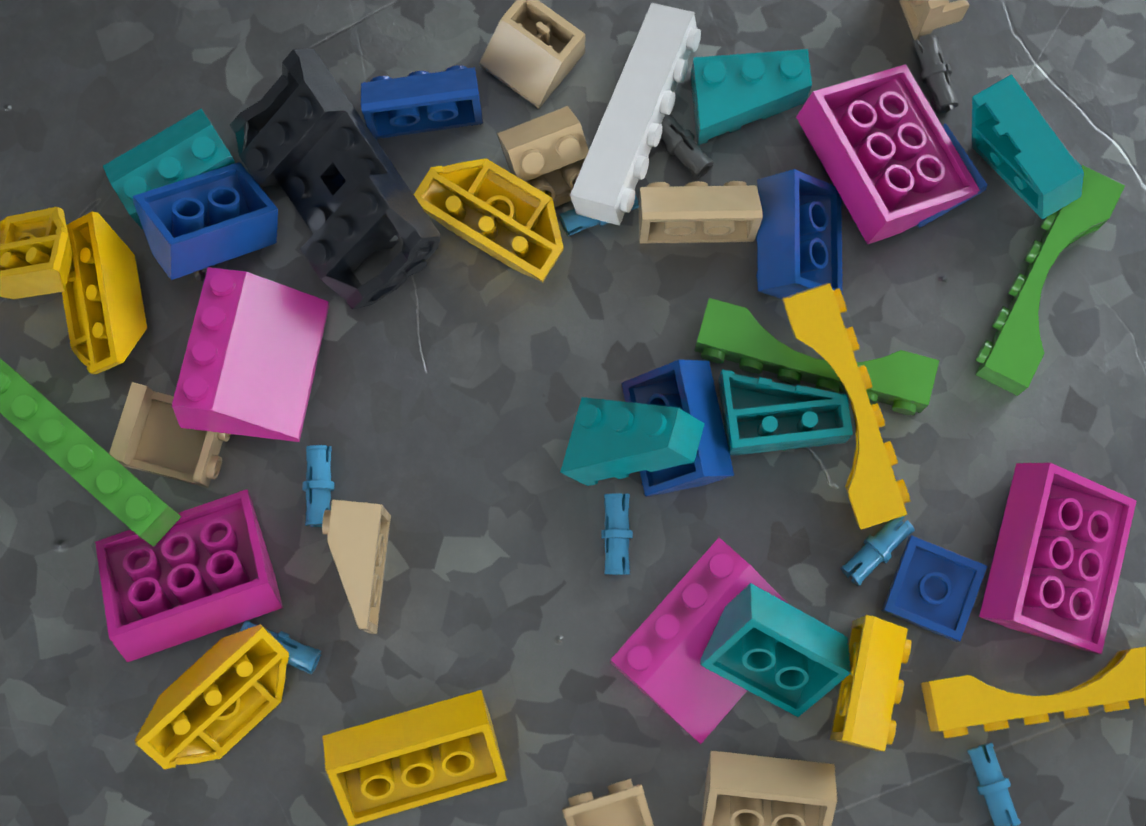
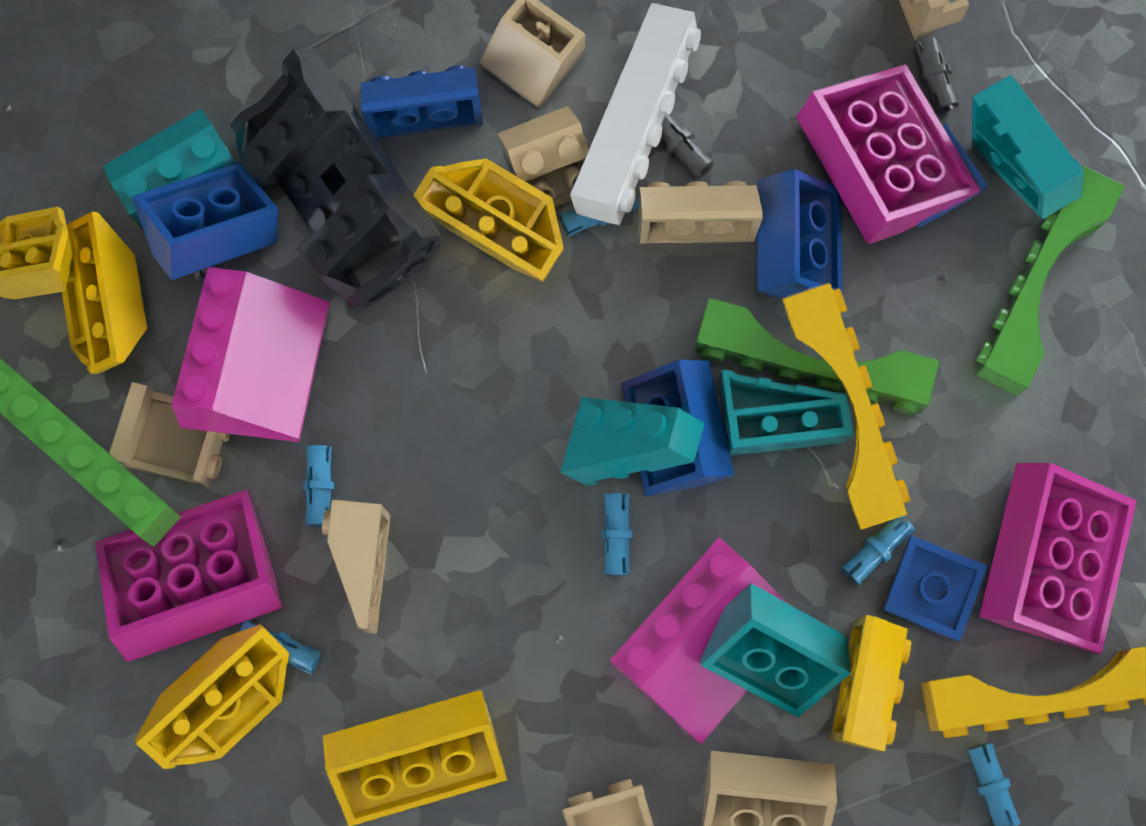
(745, 88): teal wedge -> none

